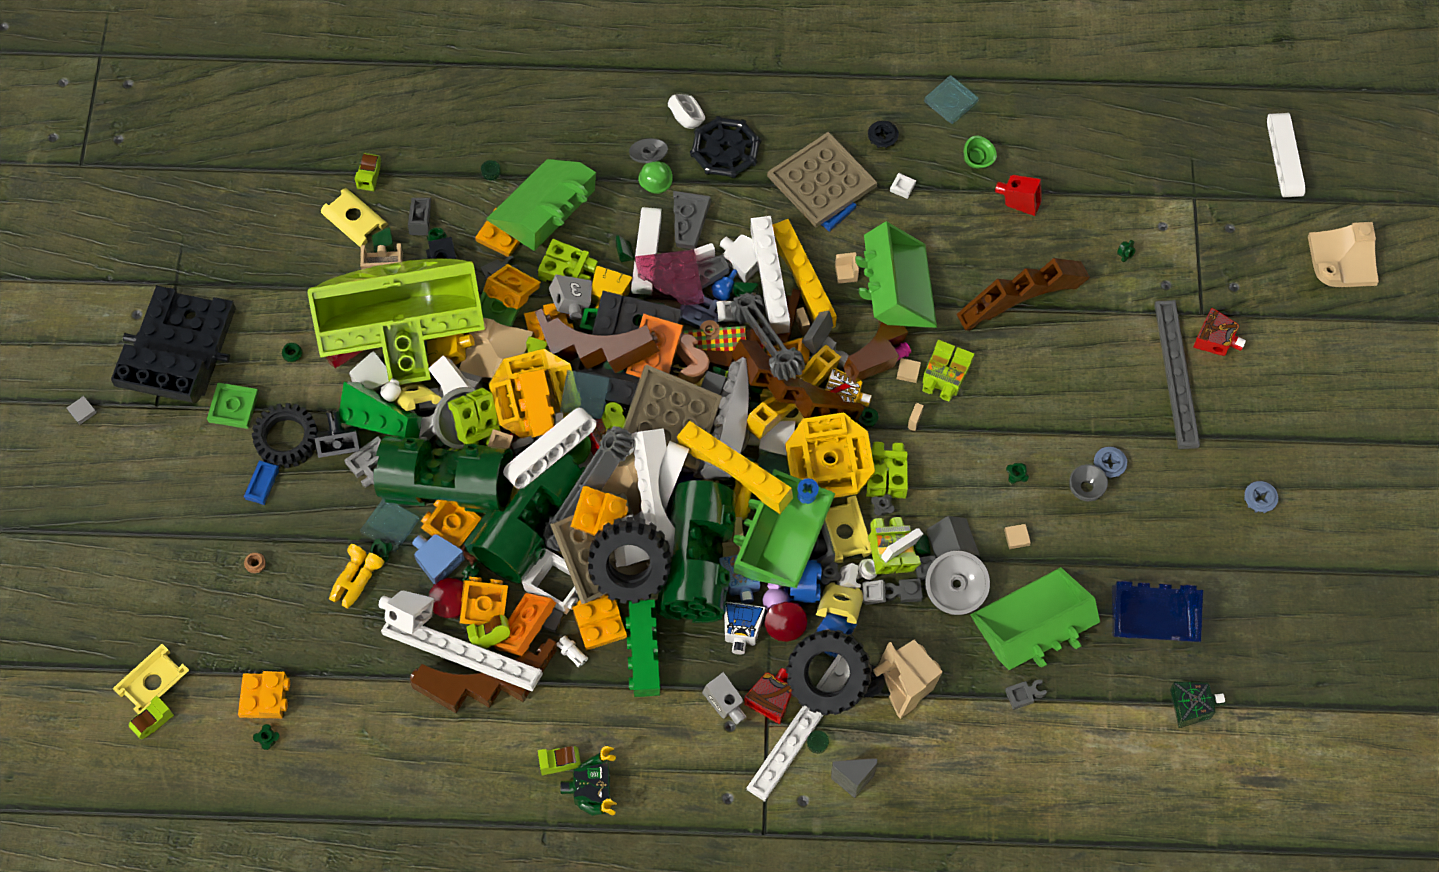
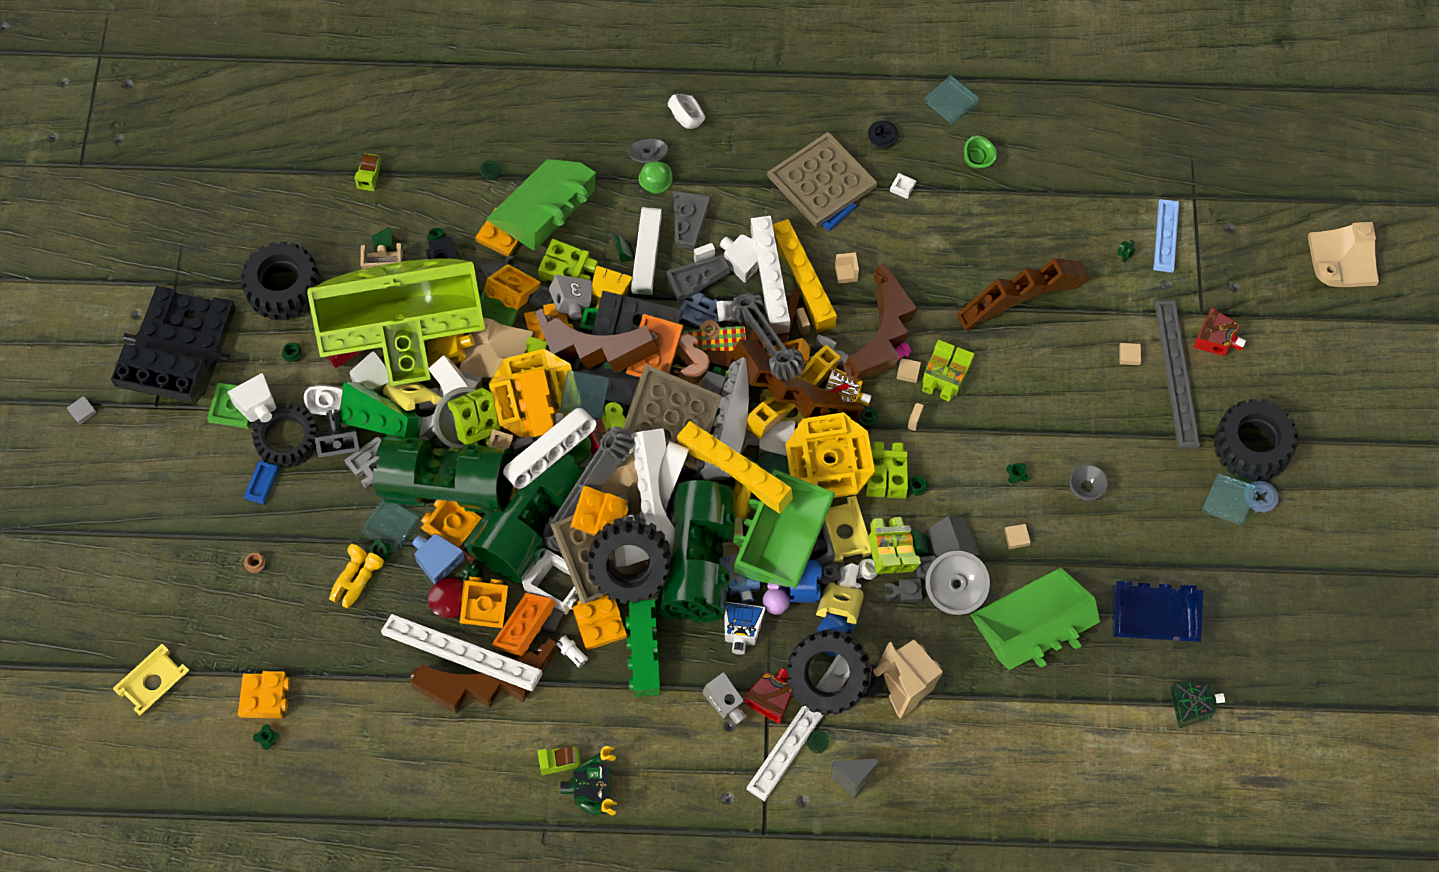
(150, 718): lime leg -> none
(254, 399): none -> white torso
(273, 260): none -> black tyre
(322, 398): none -> white piece
(356, 229): light yellow piece -> none
(391, 390): white piece -> none
(407, 610): white torso -> none
(419, 216): dark grey slope -> none
(490, 632): lime leg -> none
(541, 297): none -> dark grey tile
(672, 274): clear pink plate -> none
(722, 288): blue piece -> none
(725, 137): black plate -> none
(742, 288): dark green slope -> none
(785, 621): dark red dish -> none
(807, 484): blue bush -> none
(818, 331): dark grey slope -> none
(874, 592): light grey tile -> none
(882, 510): dark grey plate -> none
(897, 277): bright green piece -> none
(901, 545): white tile -> none
(921, 482): none -> dark green plate
(1021, 193): red torso -> none
(1022, 695): dark grey plate -> none
(1116, 457): sand blue gear -> none
(1129, 354): none -> tan tile
(1166, 235): none -> light blue tile
(1230, 499): none -> clear light blue tile
(1264, 418): none -> black tyre
(1286, 155): white beam -> none

